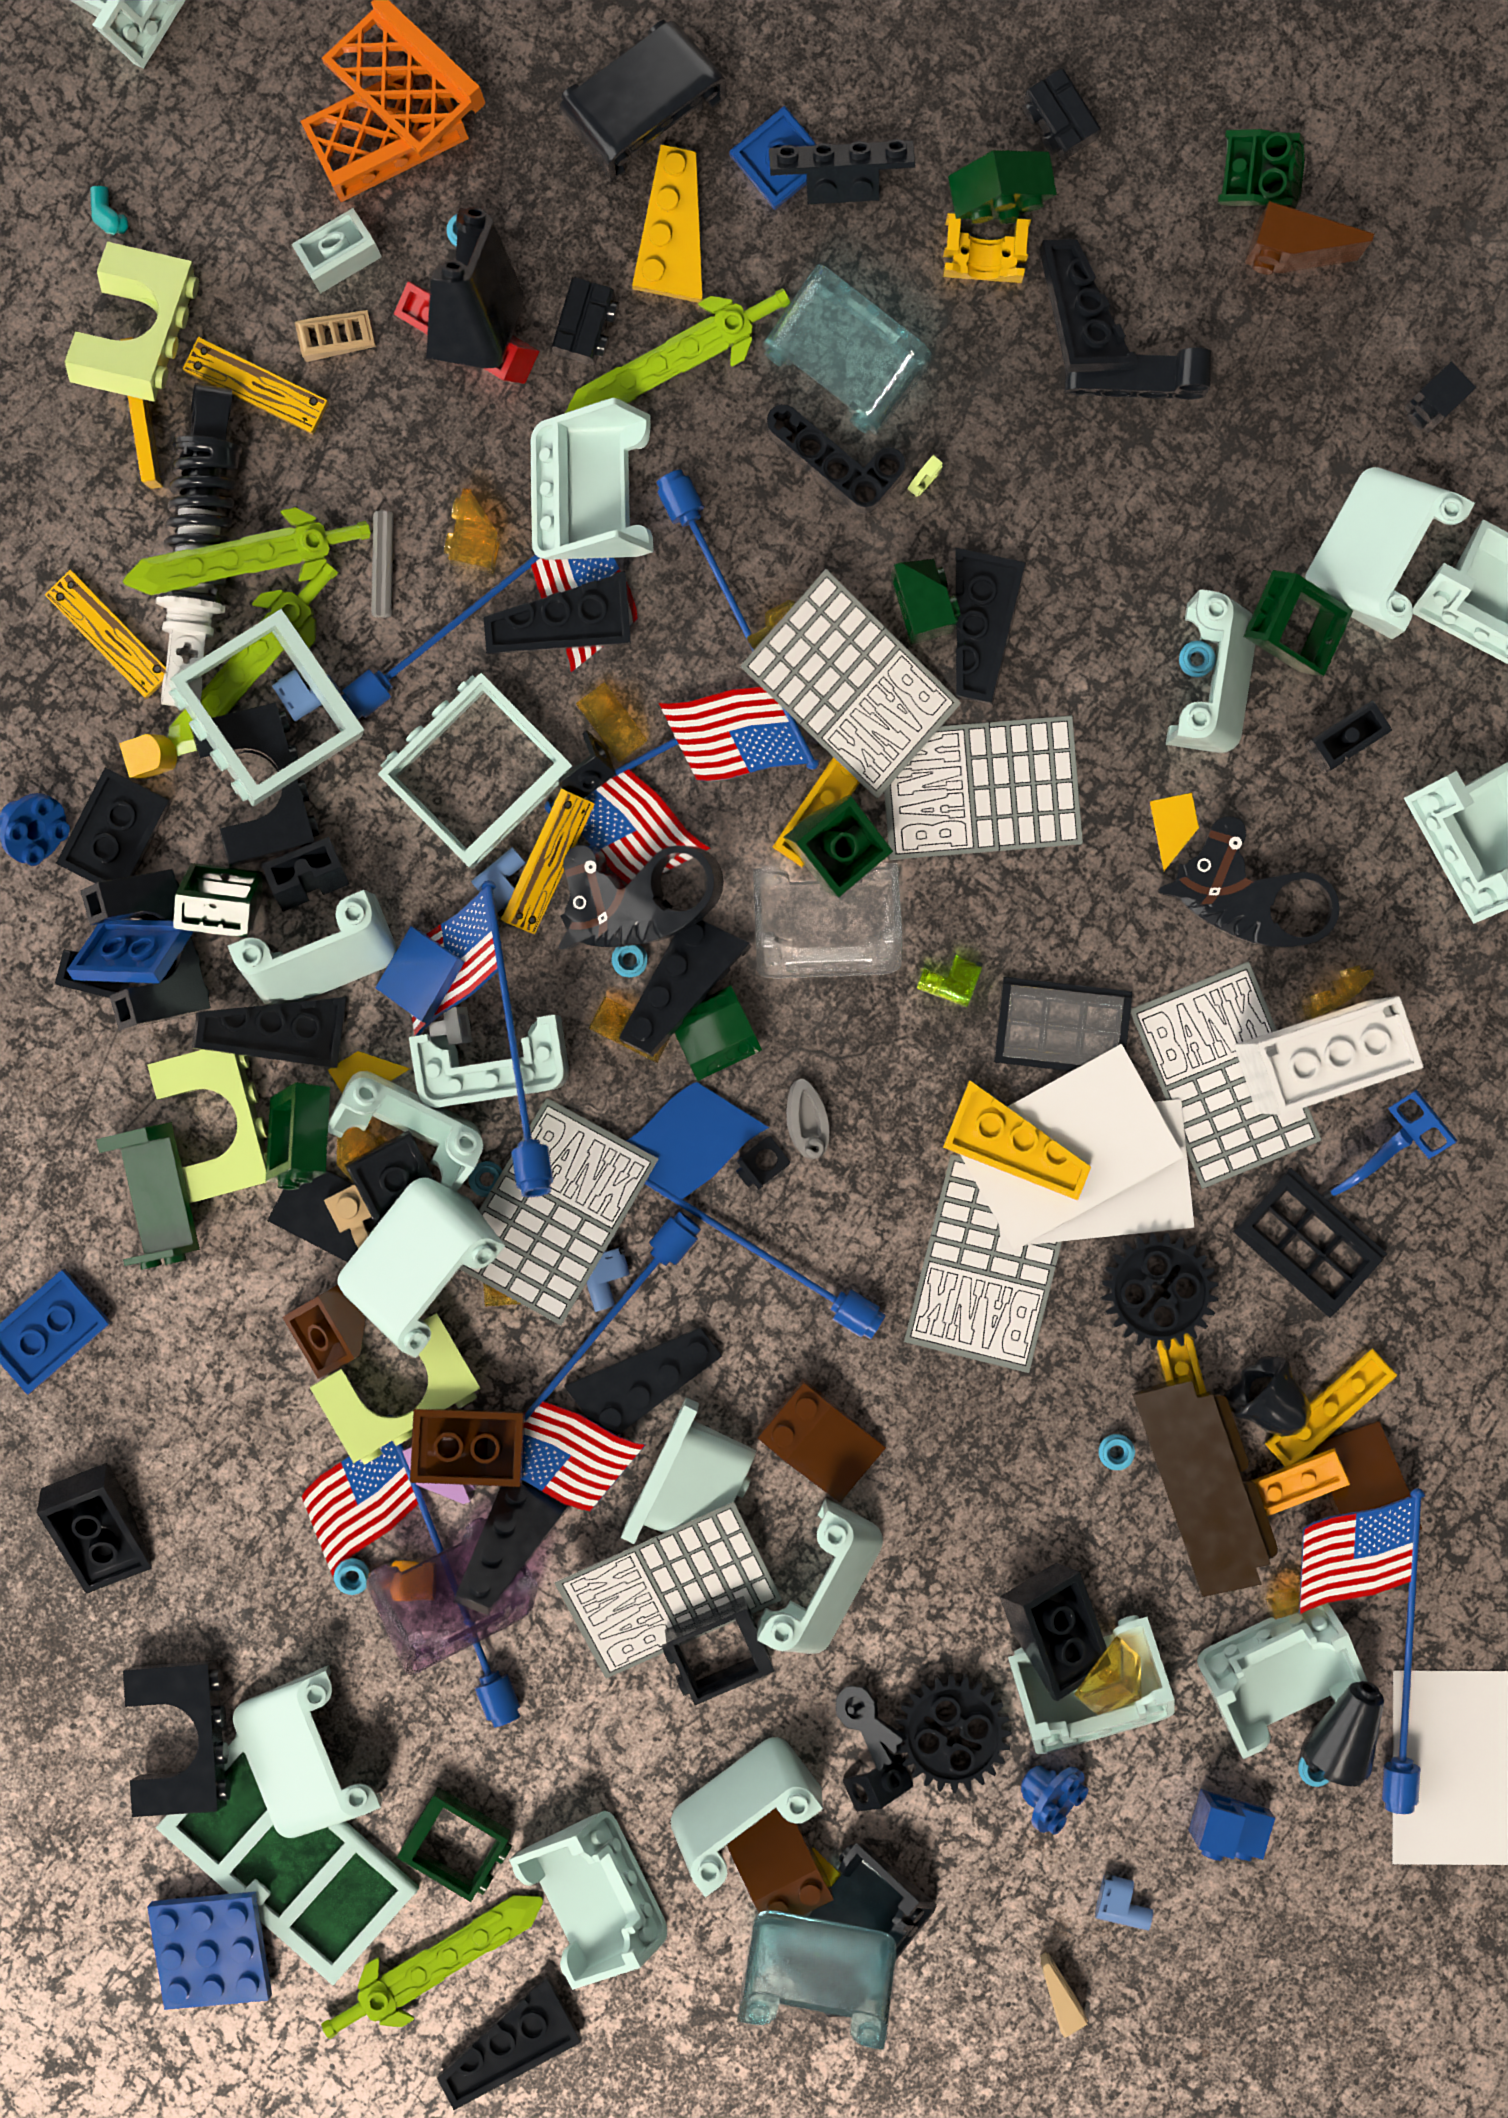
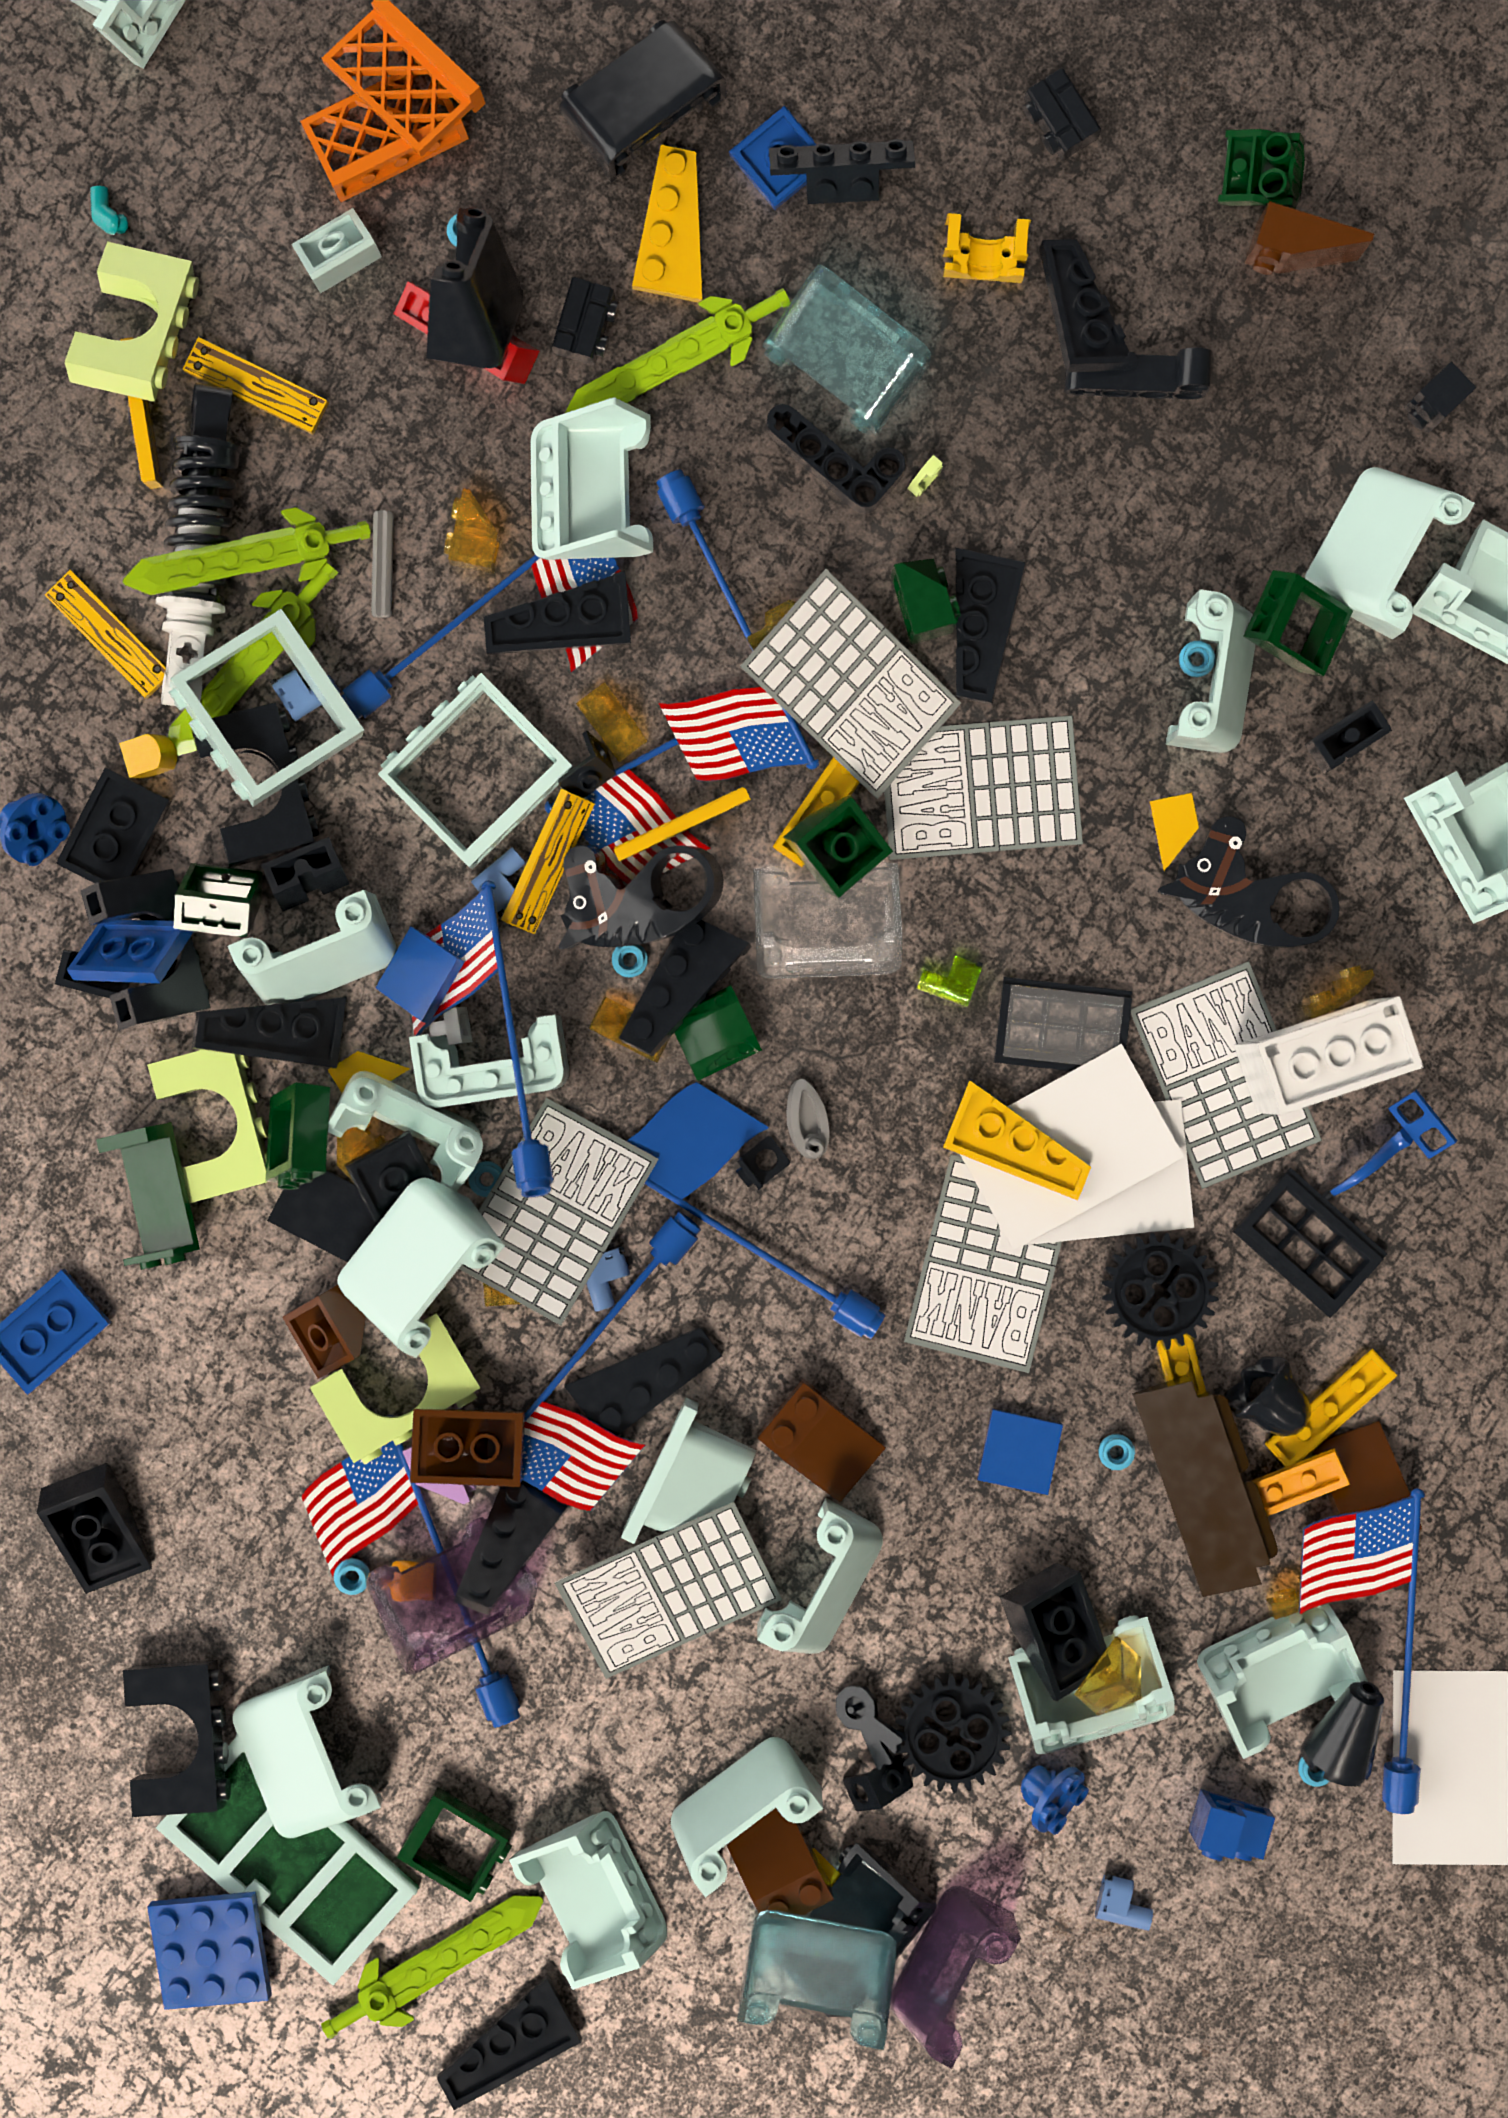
(326, 350): tan slope -> none
(350, 1213): tan plate -> none
(682, 824): none -> yellow tile
(730, 1677): black window -> none
(952, 1940): none -> clear purple windscreen
(1002, 186): dark green brick -> none
(1019, 1451): none -> blue tile
(1067, 2007): tan slope -> none

